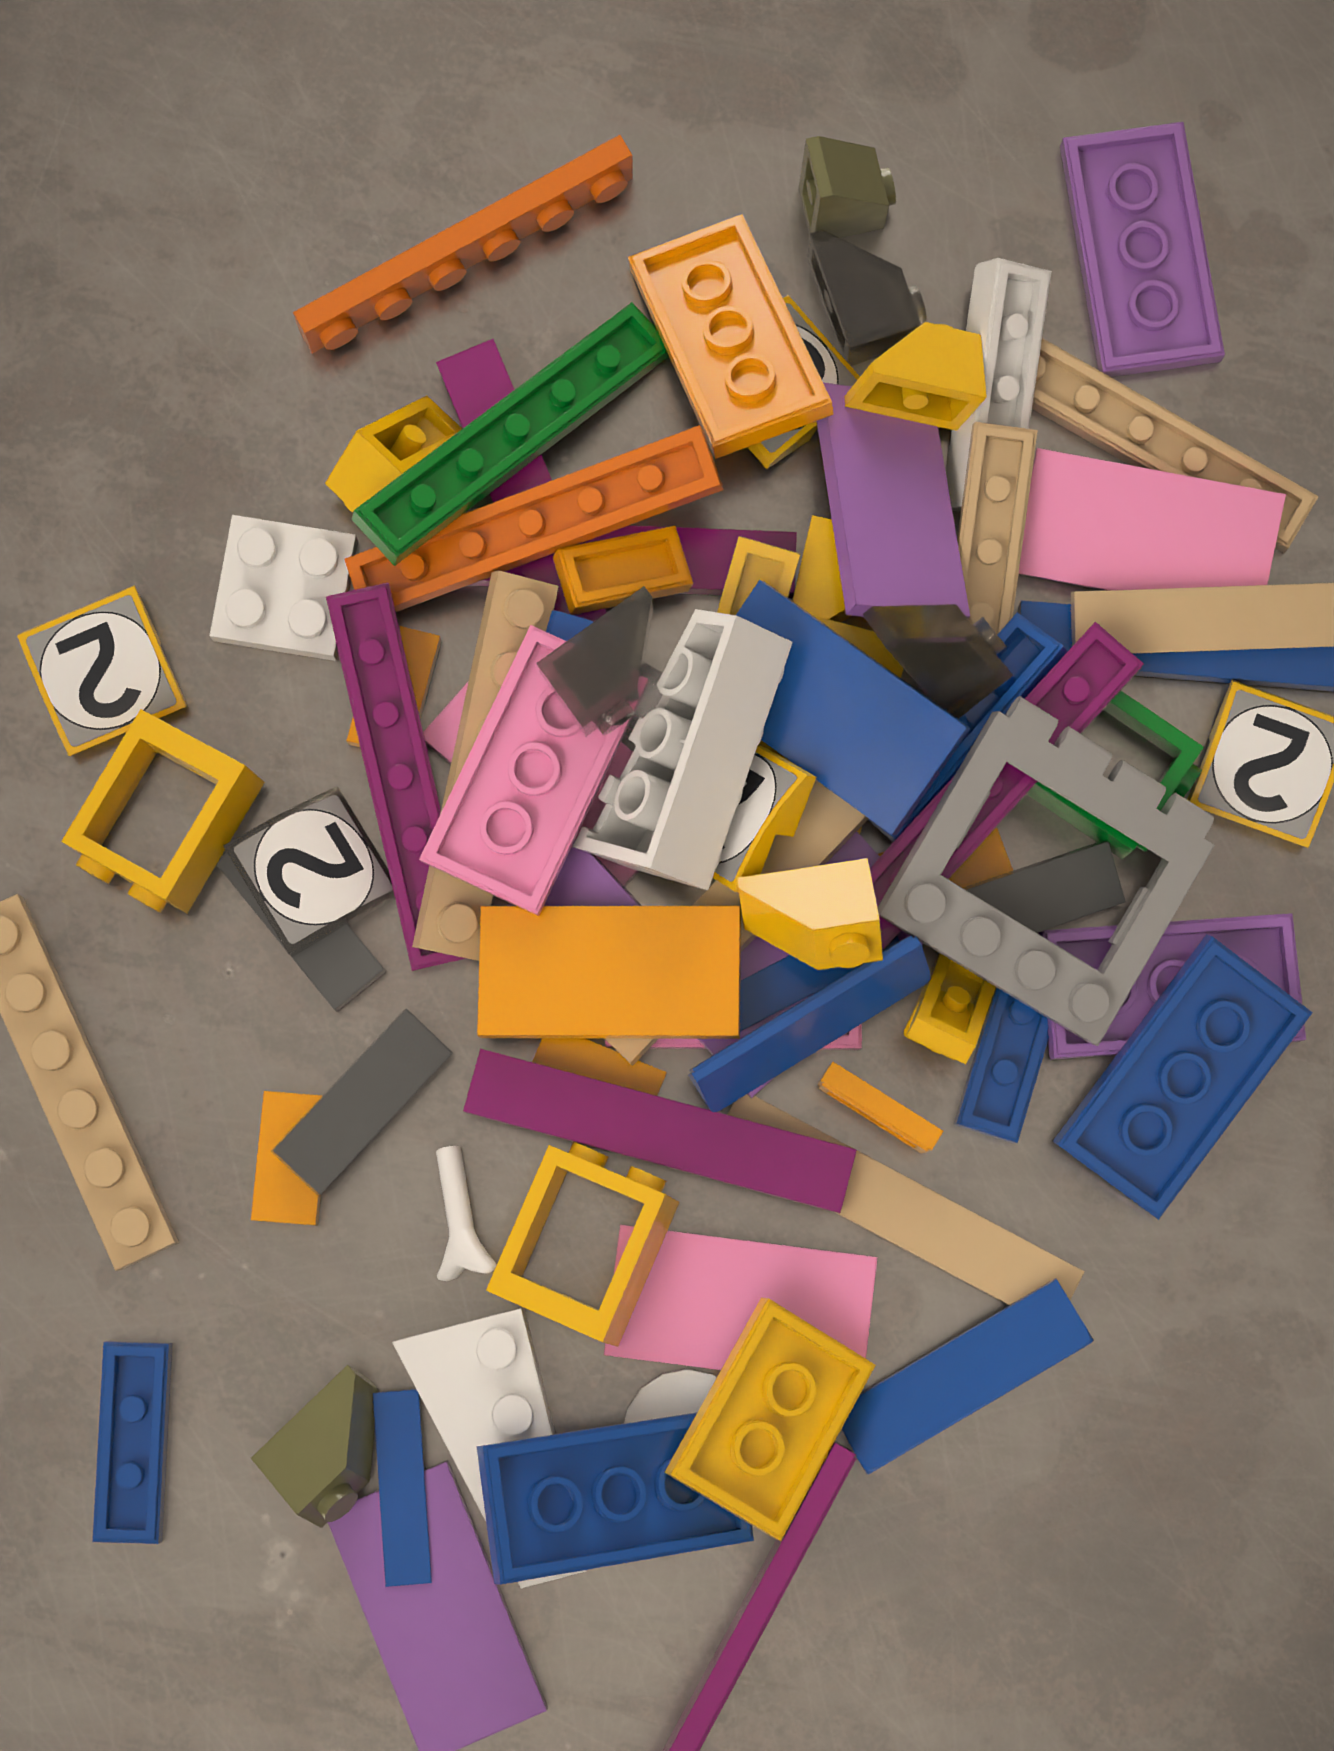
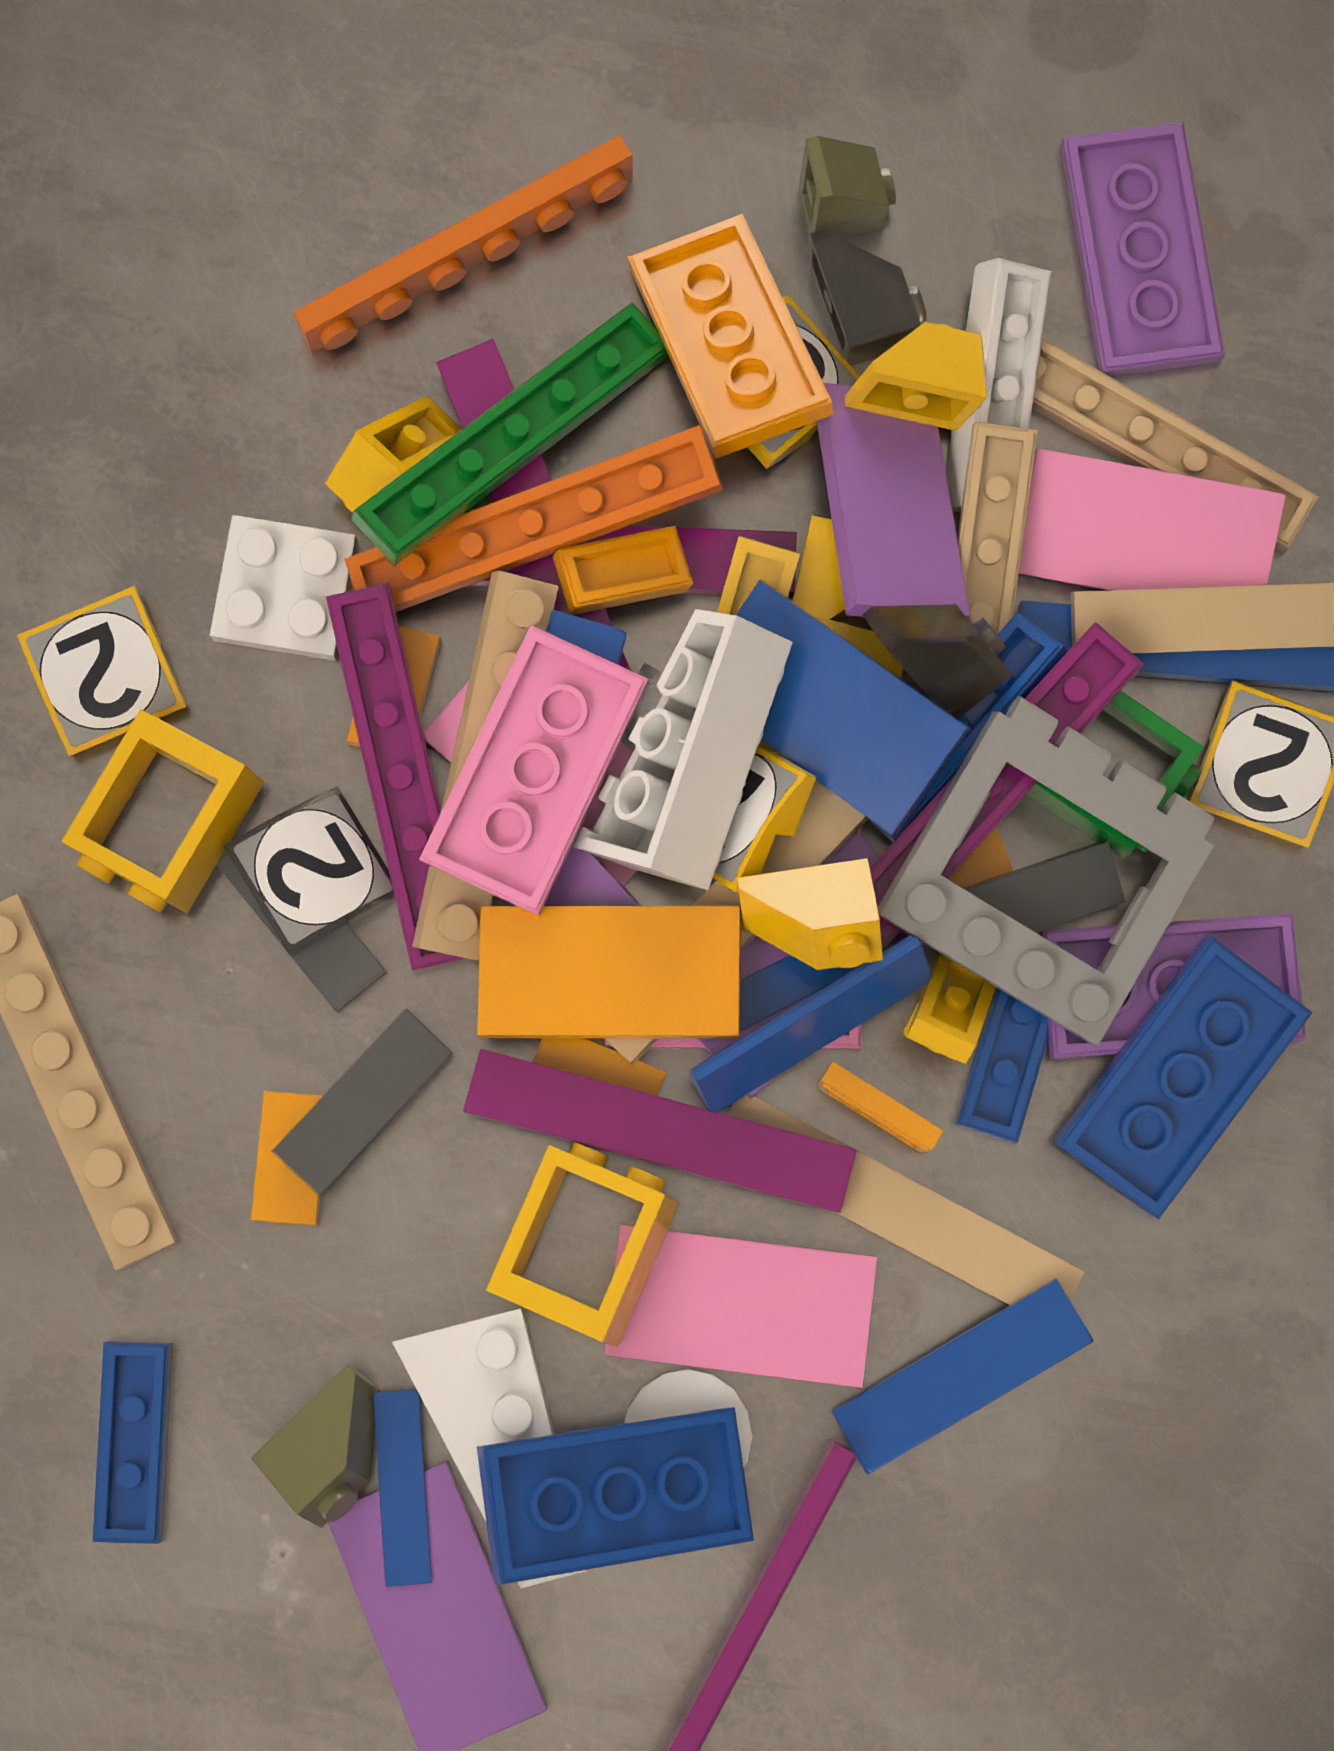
(463, 1245): white piece -> none
(602, 666): clear smoke slope -> none
(770, 1418): yellow tile -> none

